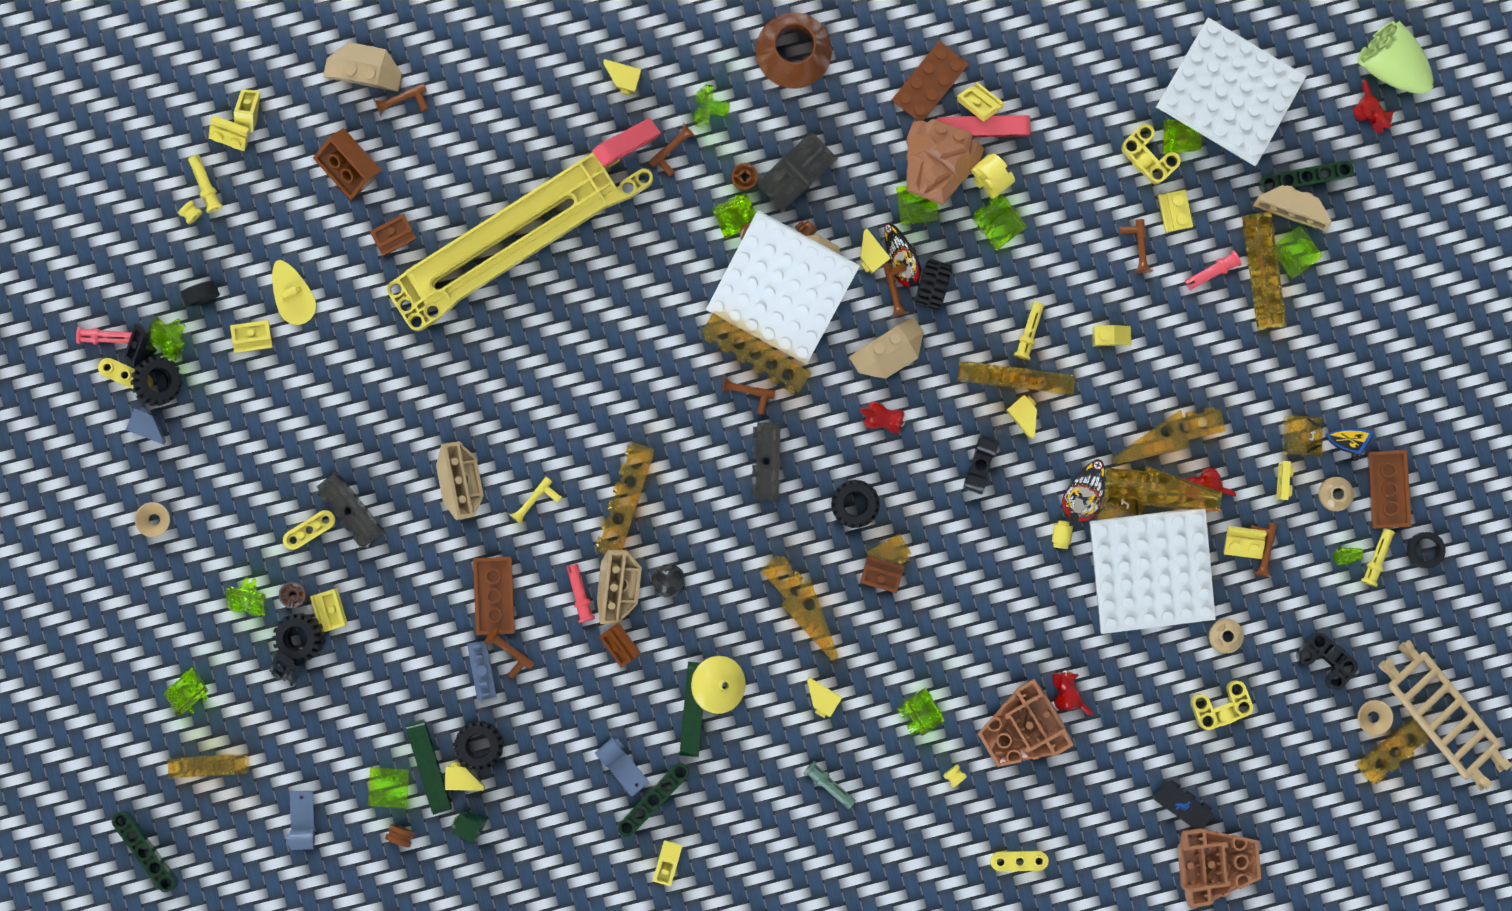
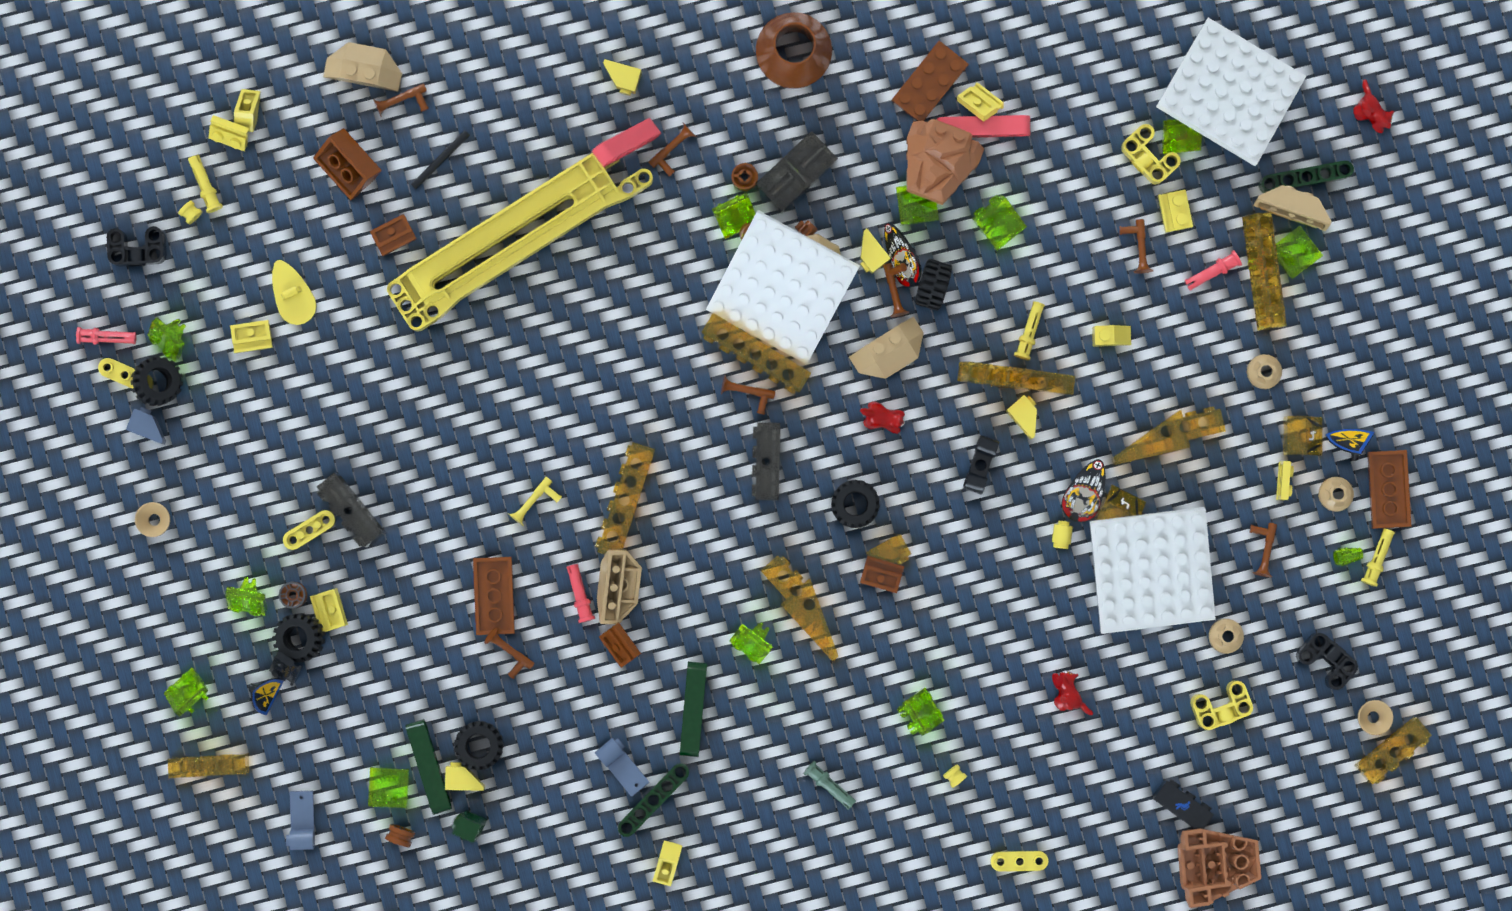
(135, 847): dark green beam -> none
(136, 255): none -> black beam
(138, 345): black slope -> none
(199, 293): black tyre -> none
(264, 694): none -> shield
(440, 159): none -> black bar
(459, 480): tan wedge -> none
(481, 670): sand blue plate -> none
(668, 580): clear smoke piece -> none
(708, 106): clear neon green plate -> none
(708, 682): light yellow dish -> none
(752, 642): none -> clear neon green plate
(822, 698): light yellow slope -> none
(992, 175): light yellow brick -> none
(1025, 728): nougat wedge -> none
(1160, 489): clear yellow brick -> none
(1211, 479): red animal -> none
(1244, 542): light yellow plate -> none
(1254, 371): none -> tan piece
(1397, 59): yellowish green cylinder -> none
(1440, 550): black tyre -> none
(1492, 752): tan bar -> none

